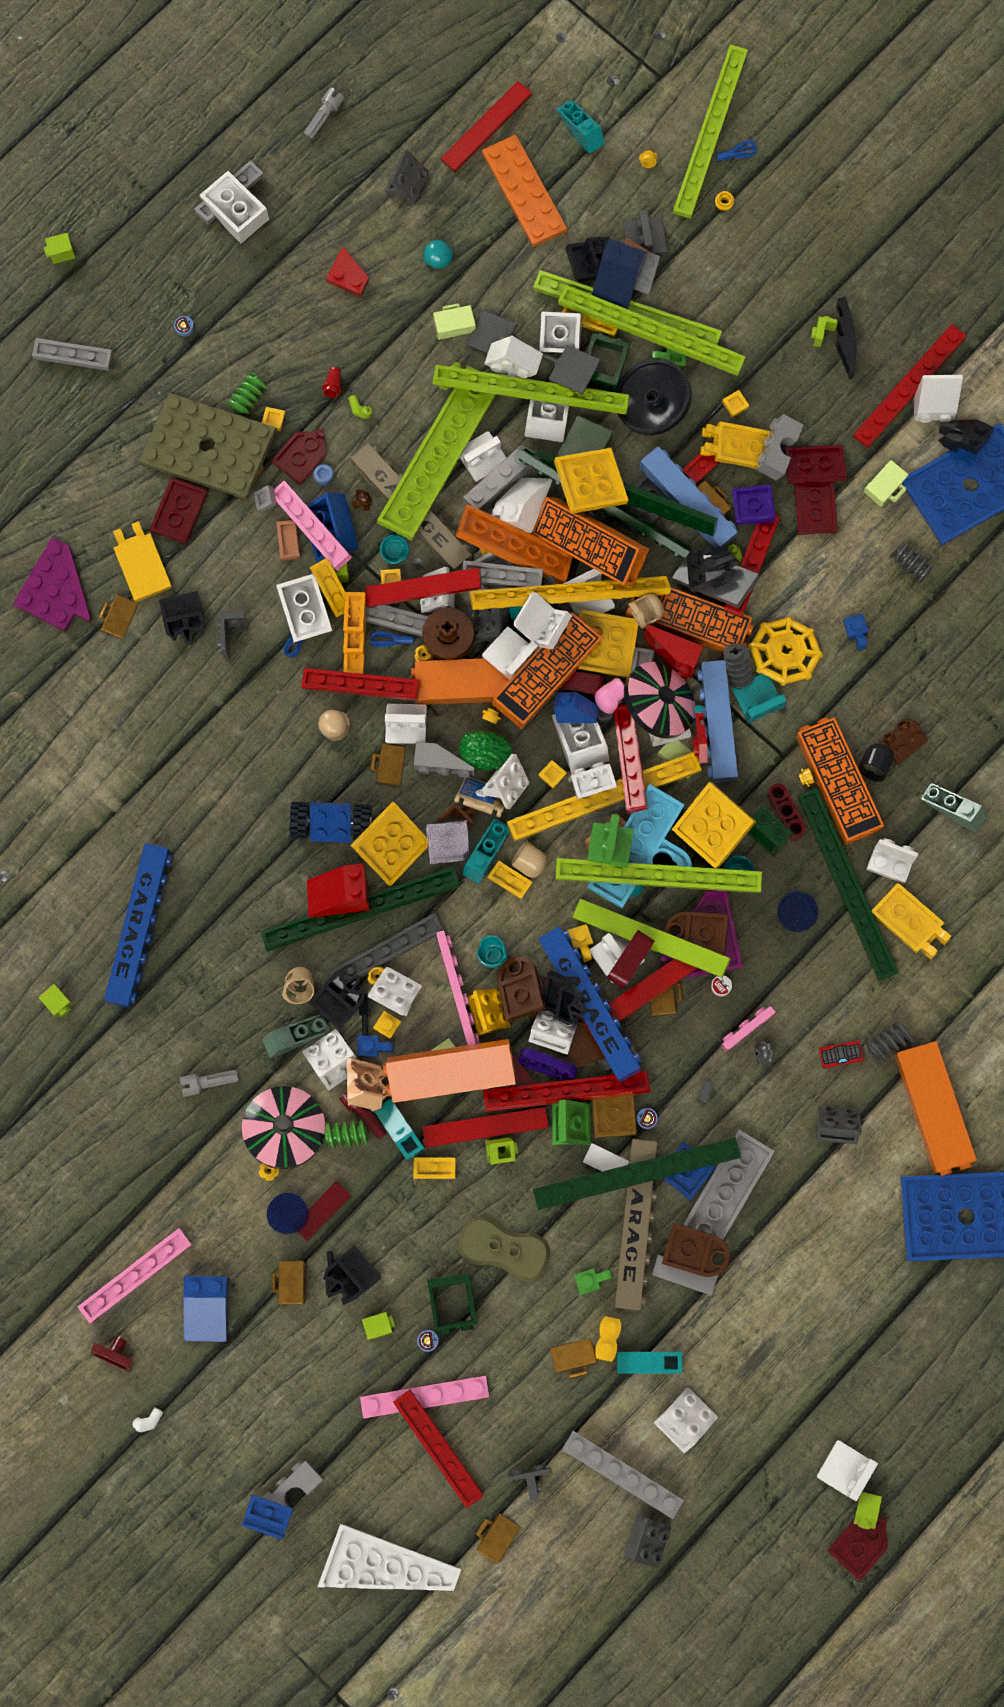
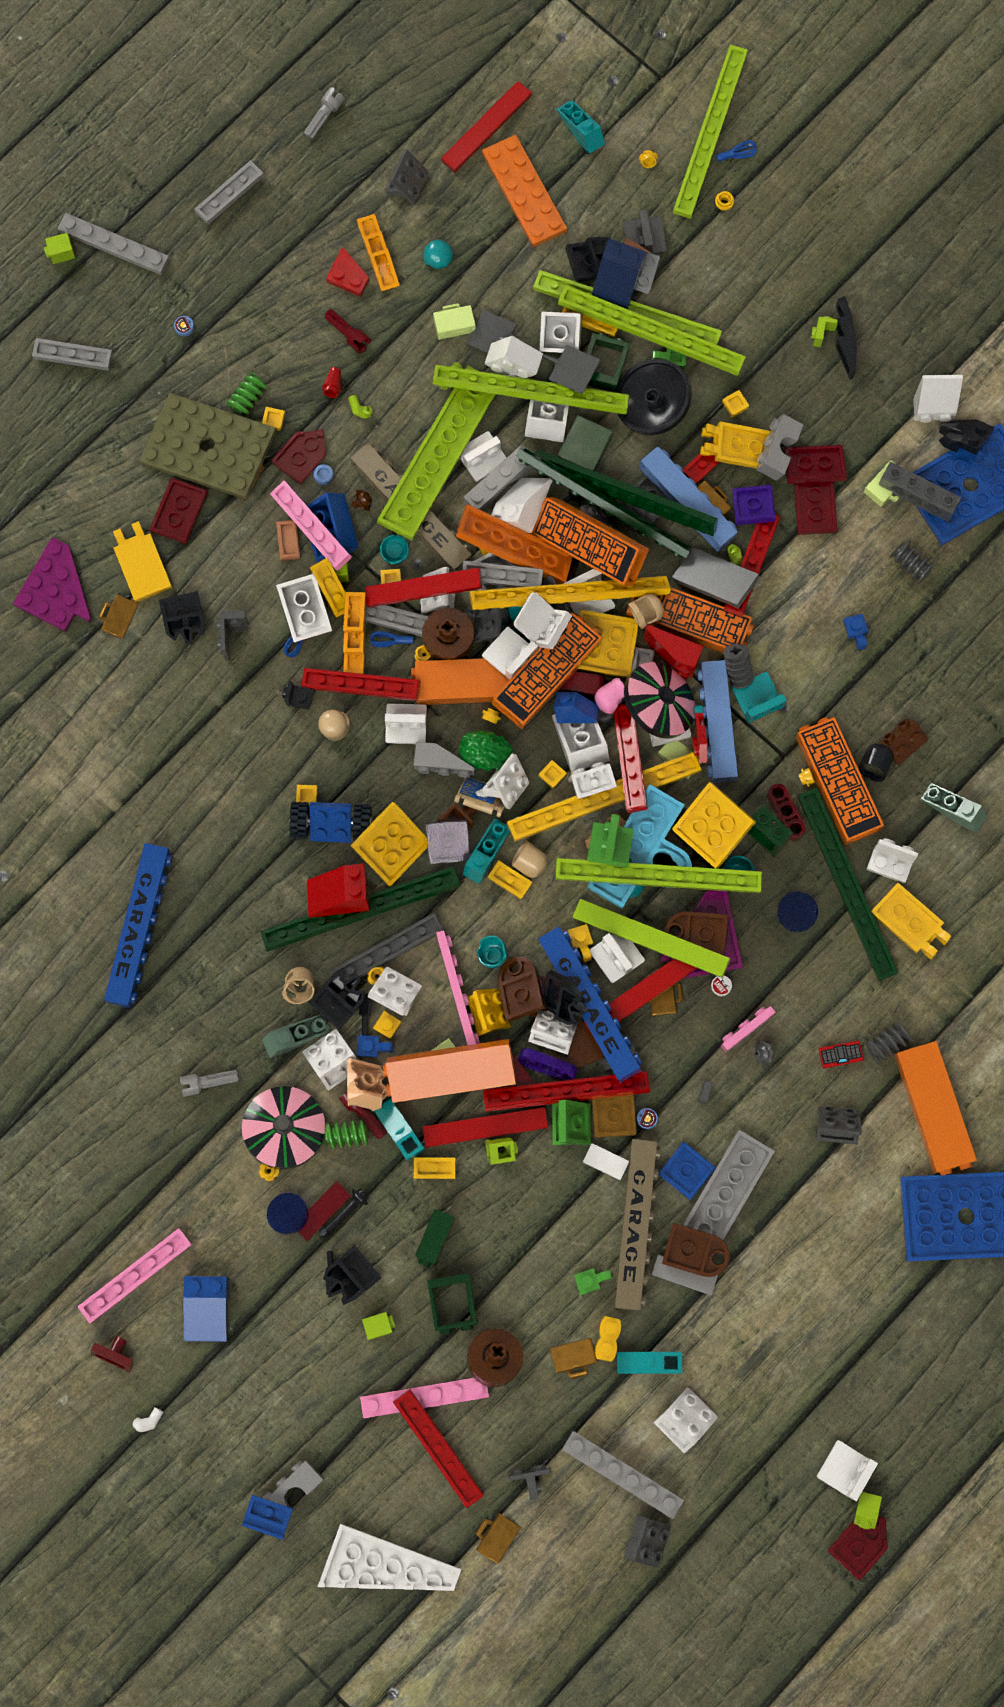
(56, 1001): lime brick -> none
(113, 244): none -> light grey plate
(235, 207): white slope -> none
(265, 498): light grey tile -> none
(291, 1283): pearl gold piece -> none
(298, 696): none -> black bracket
(306, 793): none -> yellow plate
(354, 337): none -> dark red piece
(359, 1197): none -> black piece
(378, 252): none -> light orange slope
(390, 764): pearl gold piece -> none
(427, 1340): tile -> none
(434, 1238): none -> dark green brick
(491, 1342): none -> reddish brown piece
(520, 1254): olive plate -> none
(591, 480): yellow plate -> none
(630, 959): dark red beam -> none
(636, 1173): dark green plate -> none
(710, 568): black plate -> none
(781, 660): yellow plate -> none
(907, 387): red plate -> none
(919, 491): none -> dark grey brick

